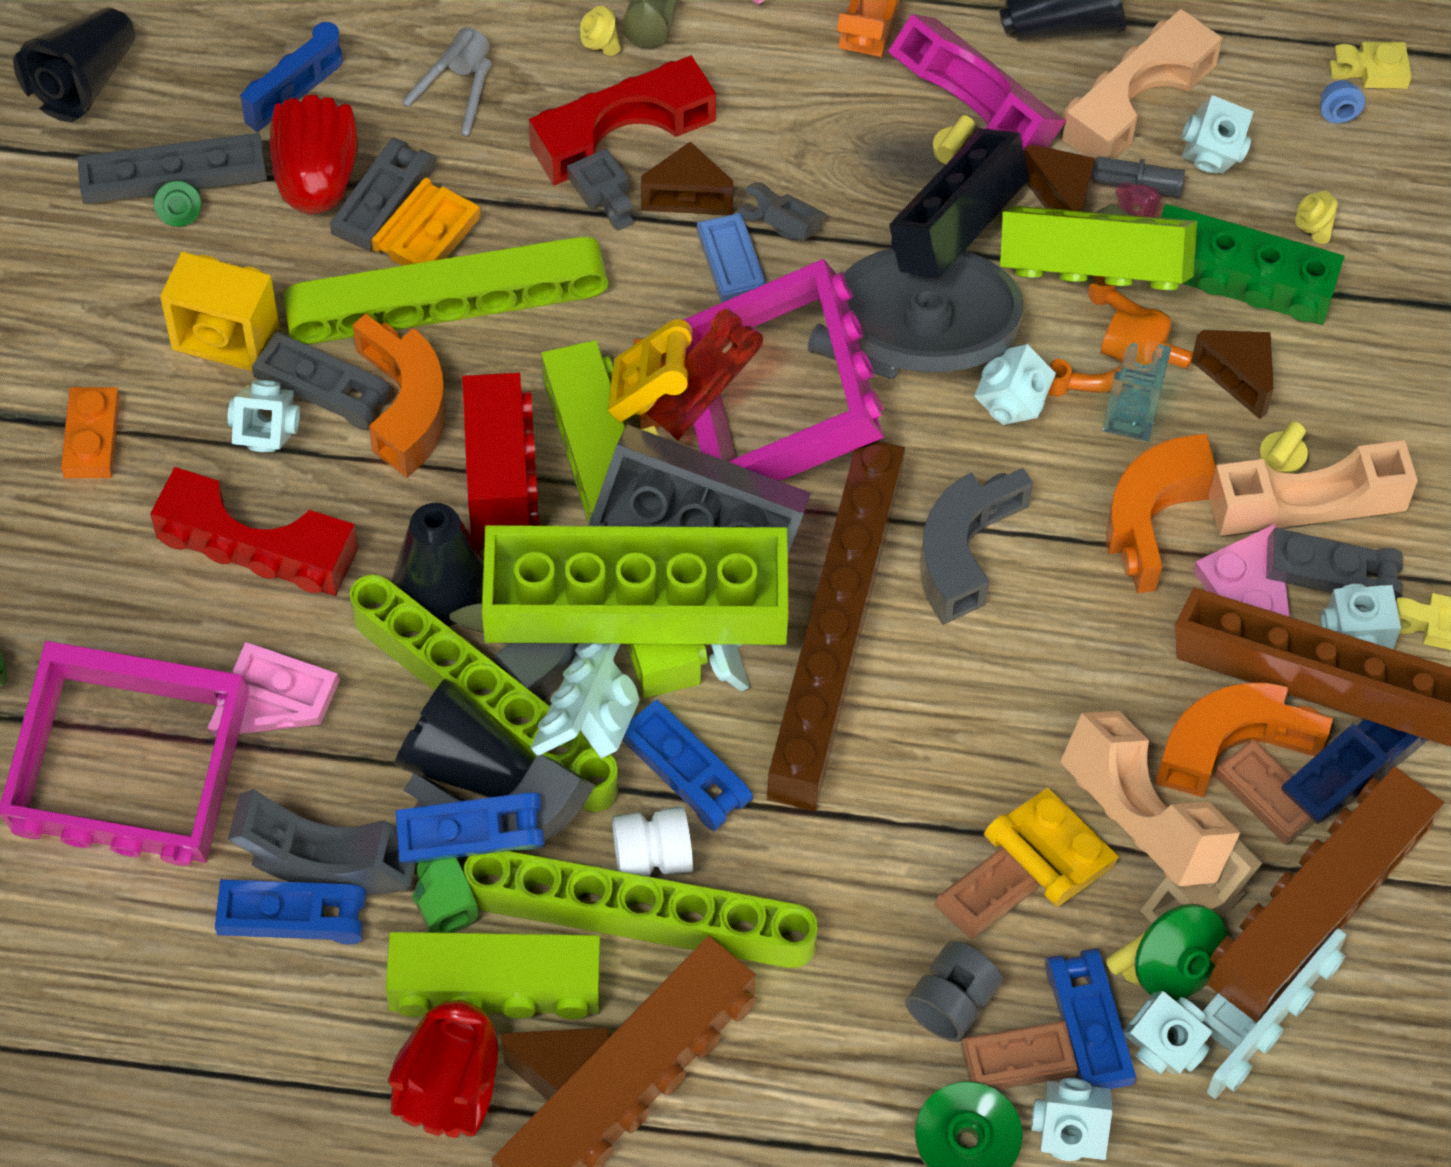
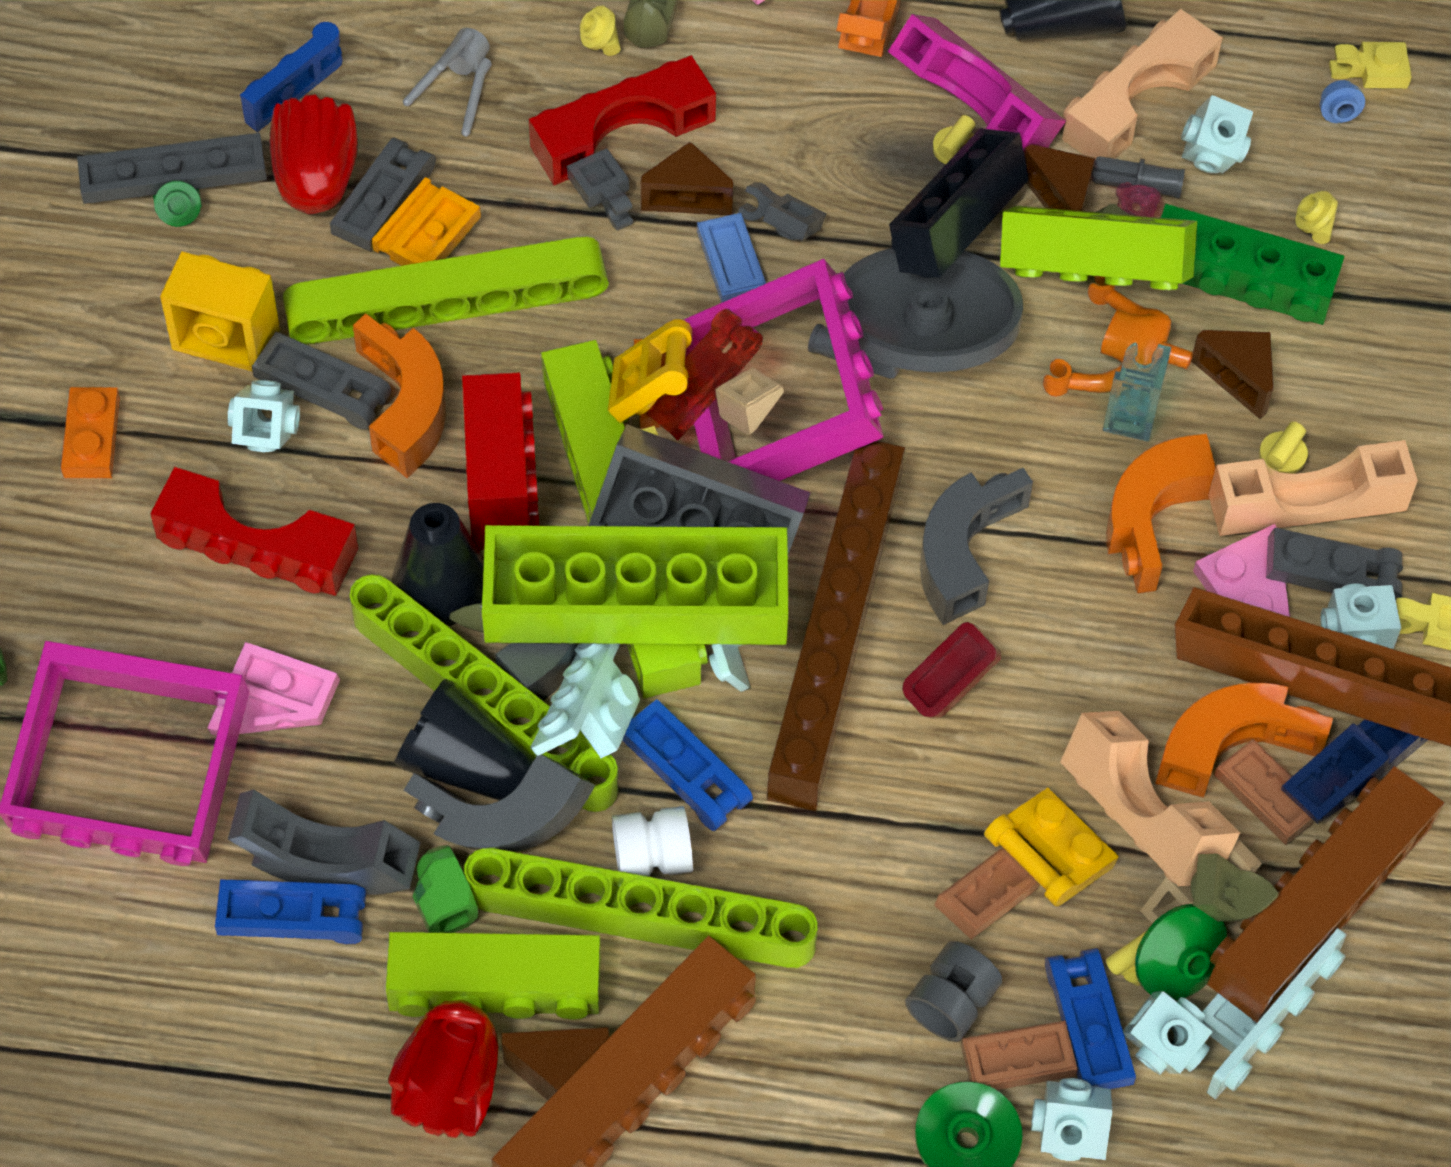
(74, 62): black cone -> none
(468, 828): blue plate -> none
(747, 399): none -> tan slope
(951, 671): none -> dark red piece
(1015, 385): light aqua brick -> none
(1227, 891): none -> olive plate

